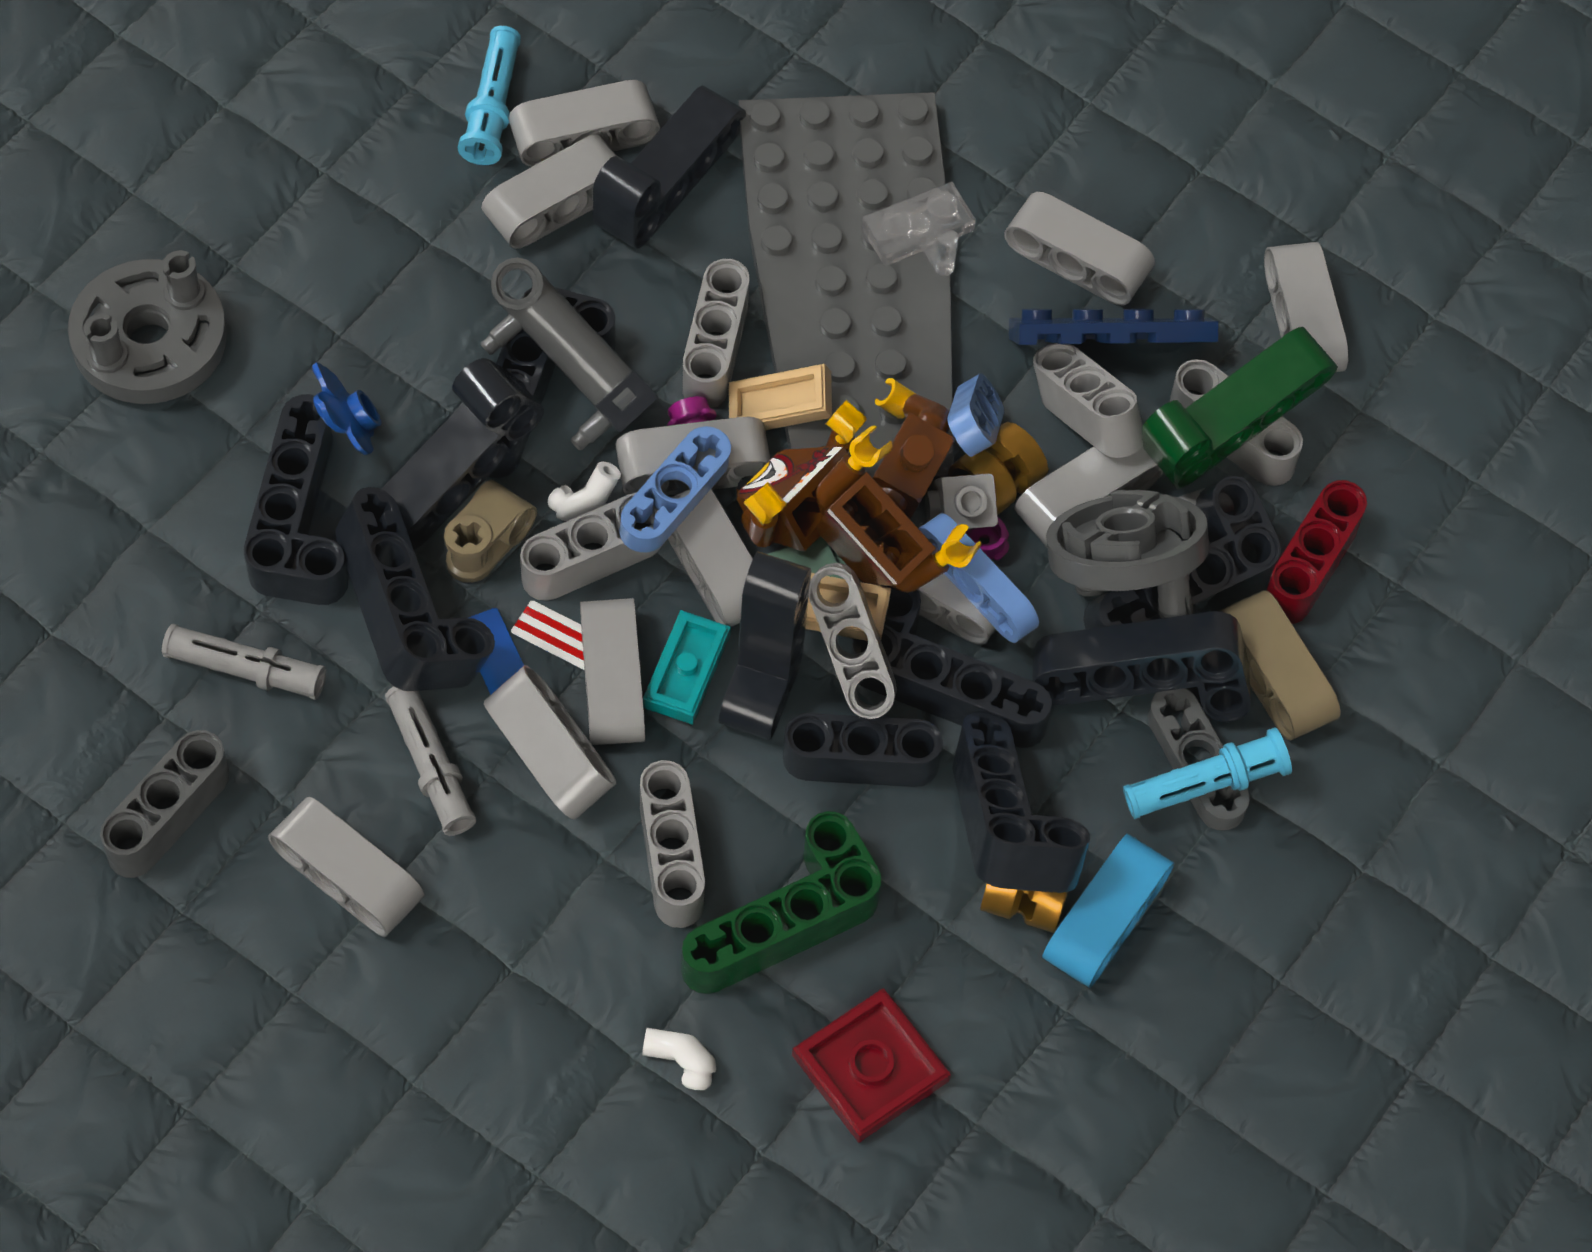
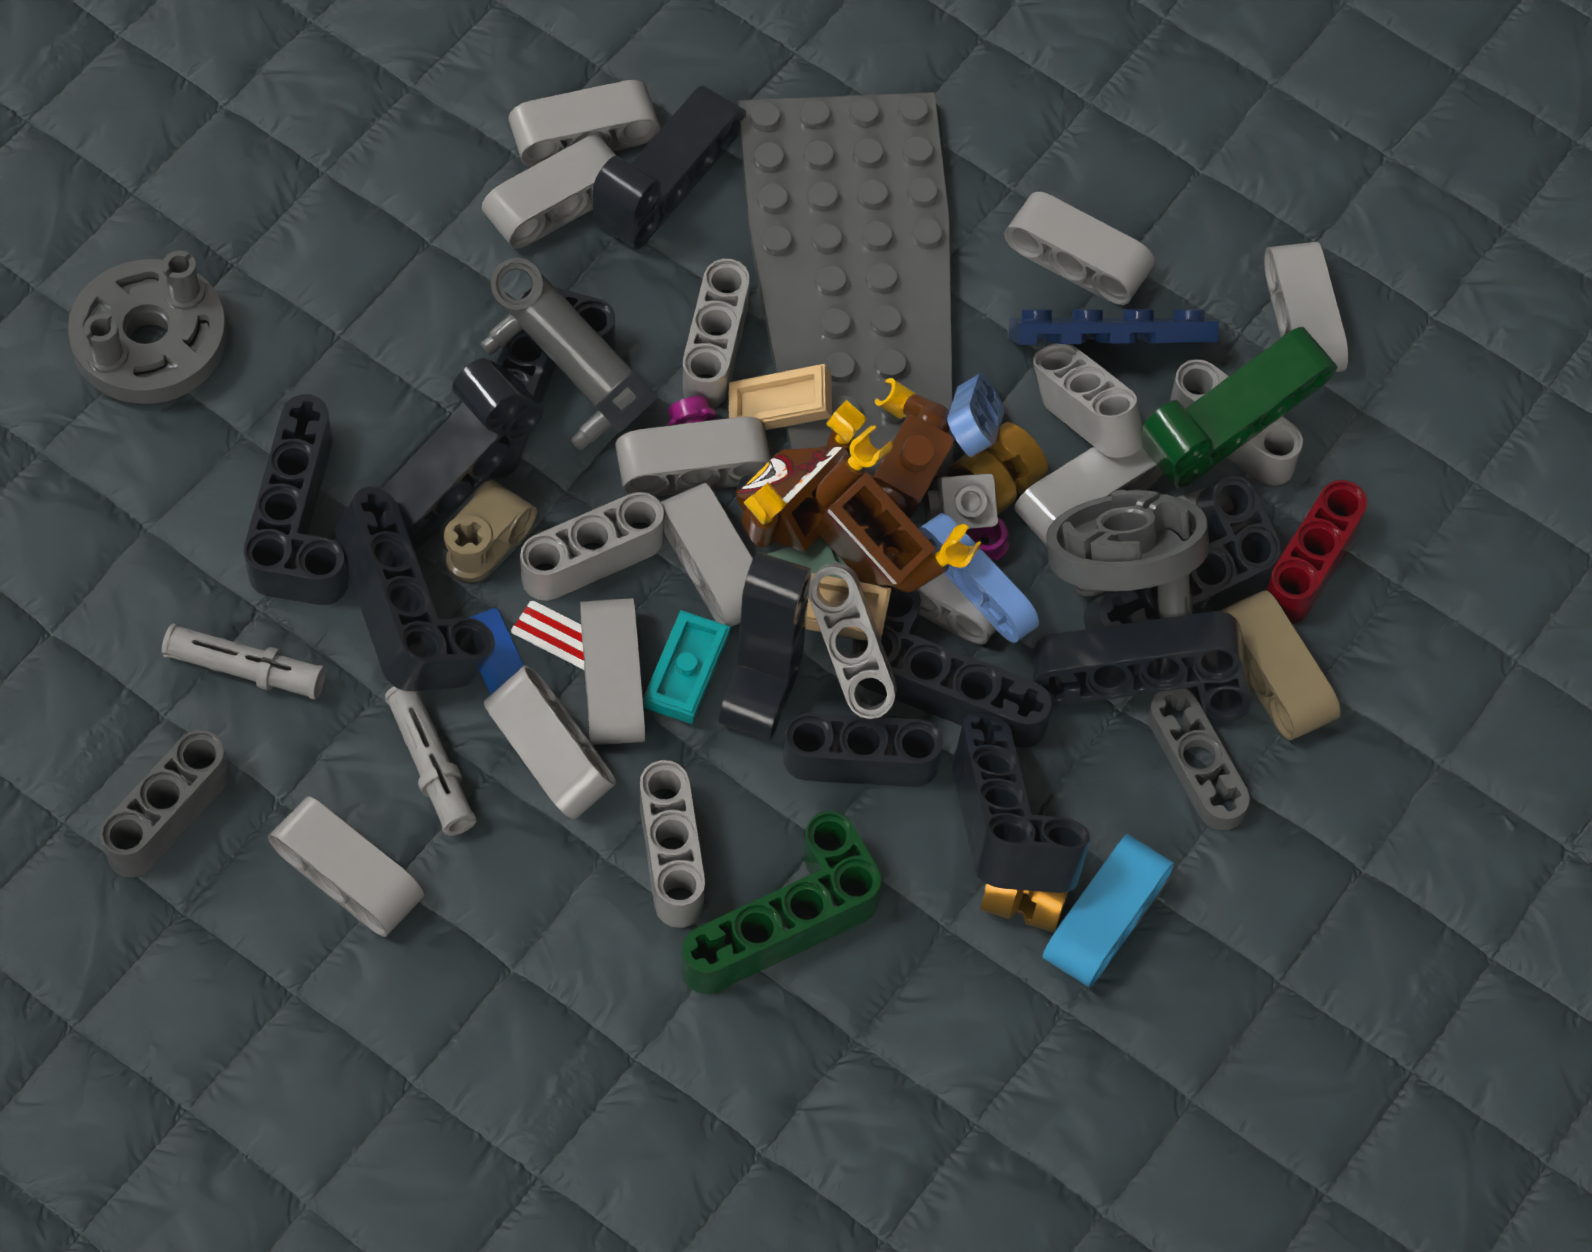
(346, 411): blue plate -> none
(483, 129): medium azure pin -> none
(593, 495): white arm -> none
(676, 467): medium blue beam -> none
(686, 1051): white arm -> none
(871, 1065): dark red tile -> none
(919, 224): clear plate -> none
(1232, 767): medium azure pin -> none

